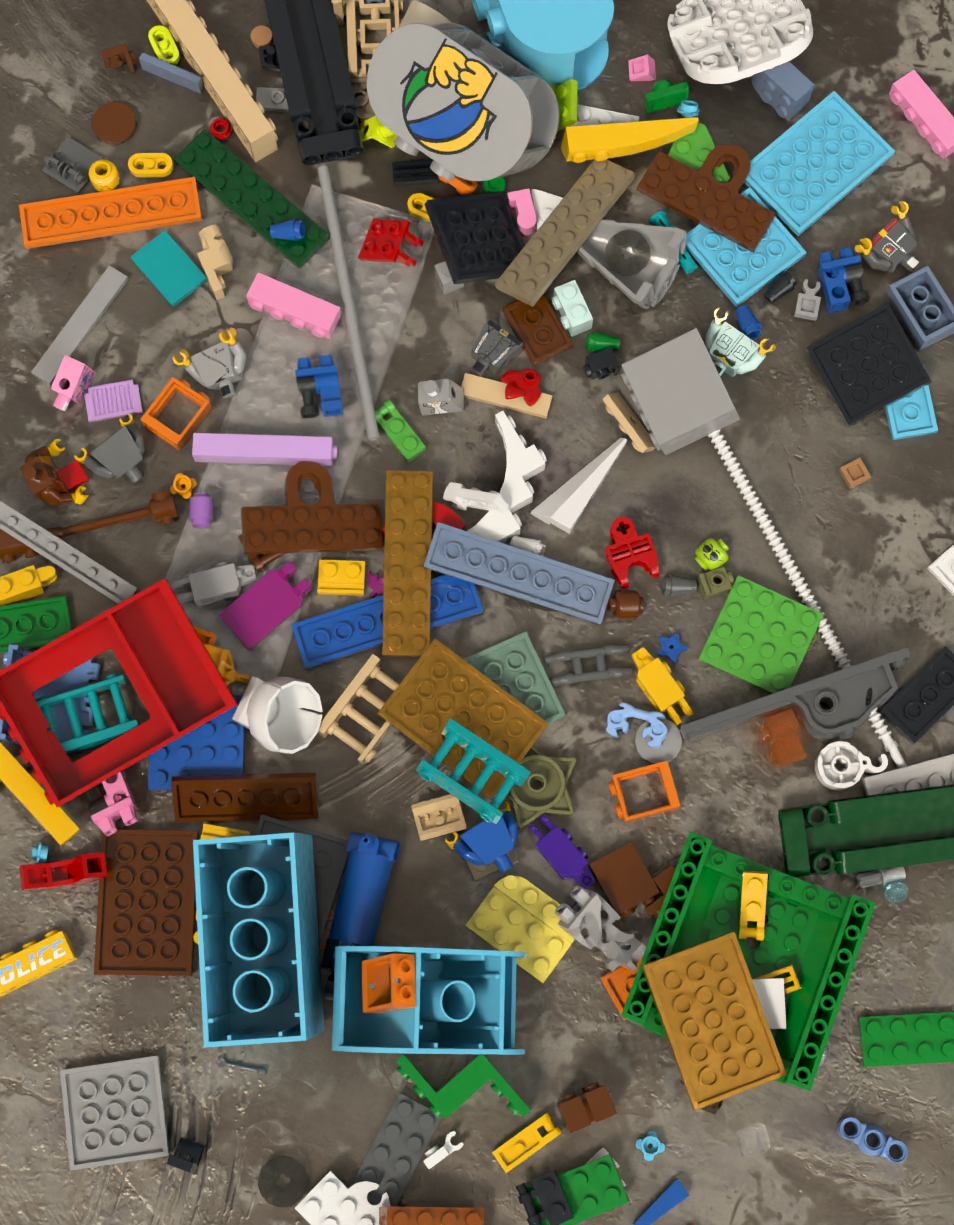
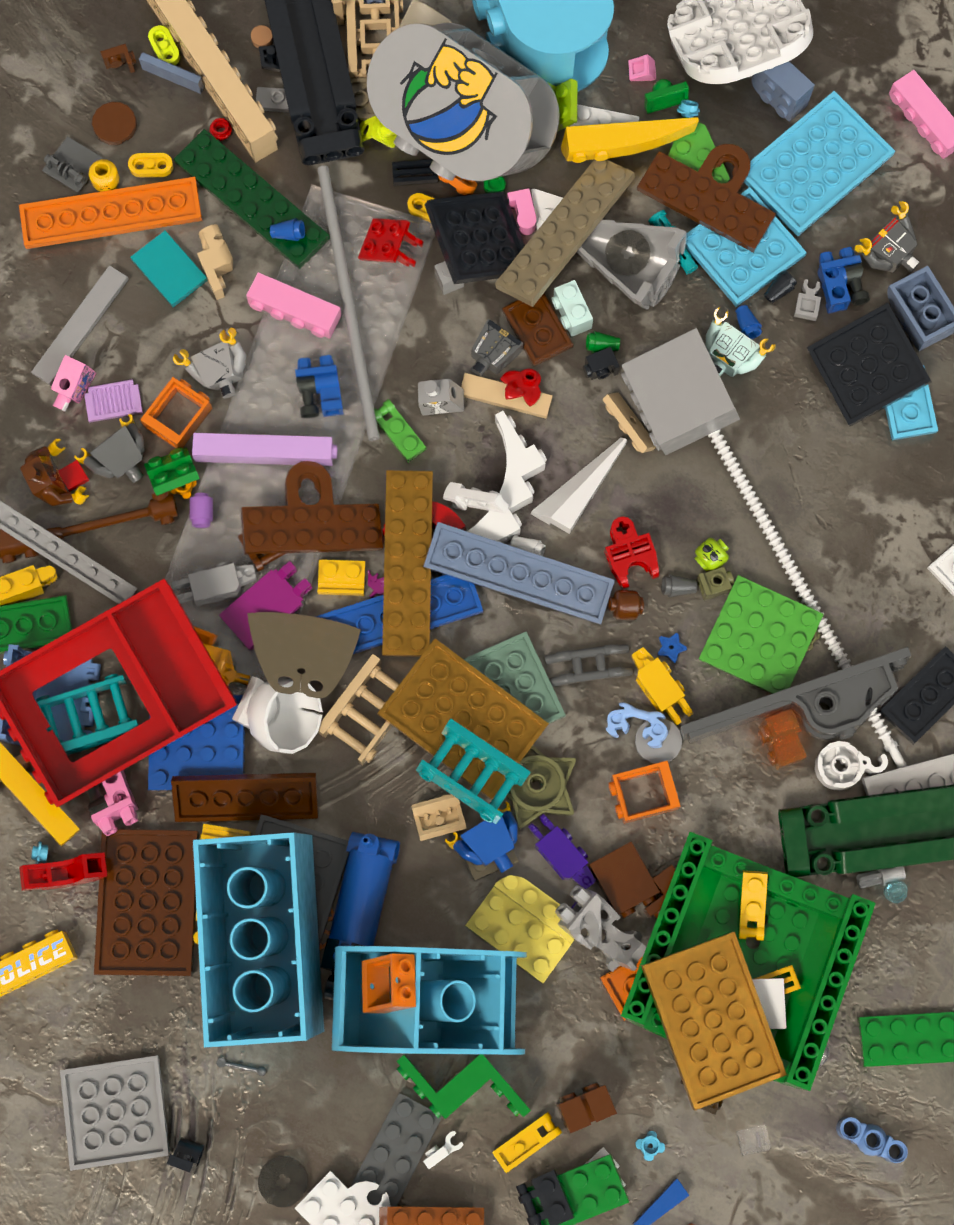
(171, 470): none -> green plate
(302, 641): none -> dark tan piece
(854, 473): medium nougat plate -> none

